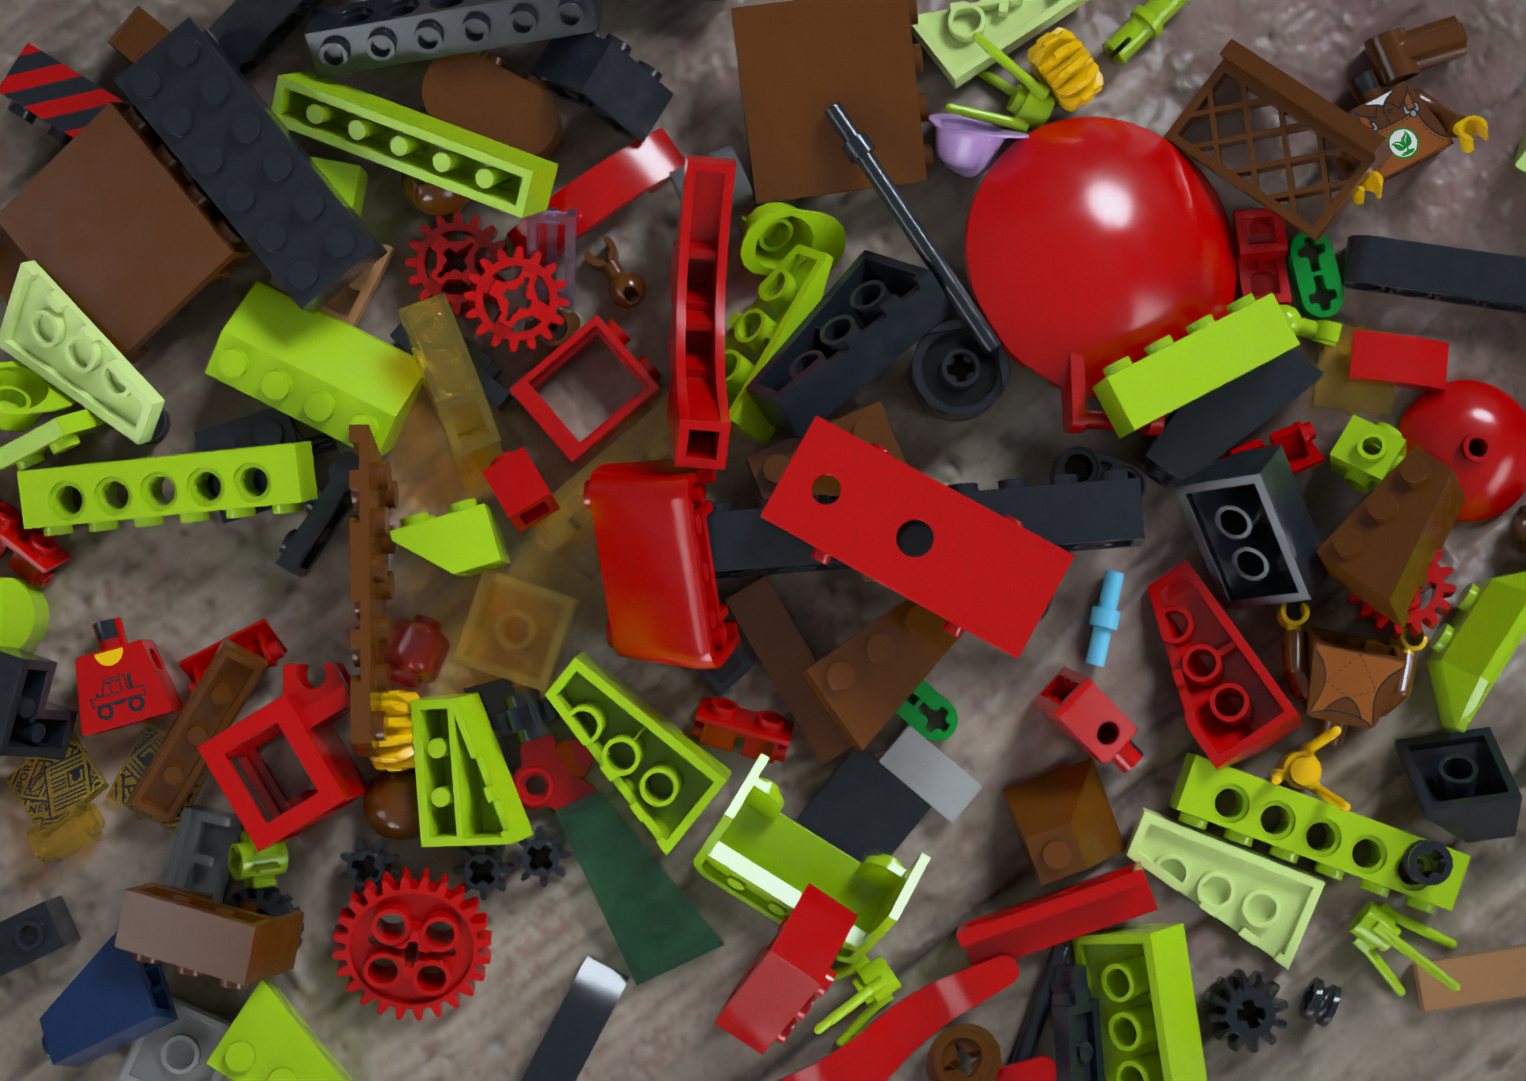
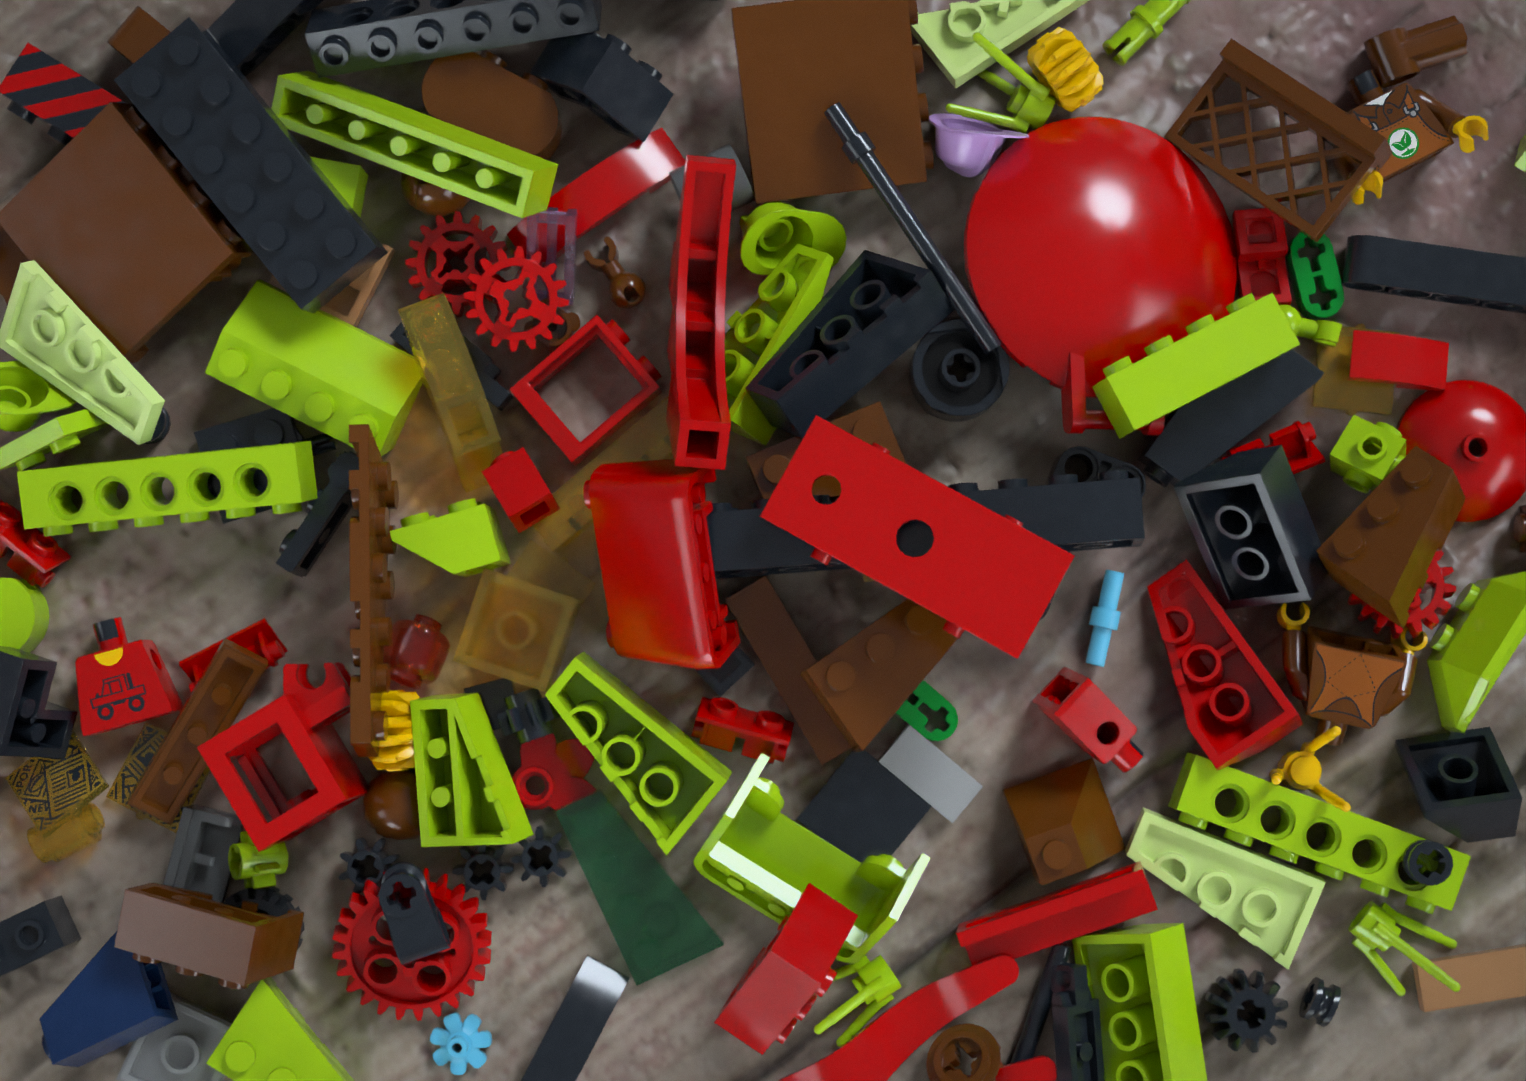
(413, 921): none -> black piece
(467, 1036): none -> medium azure plant

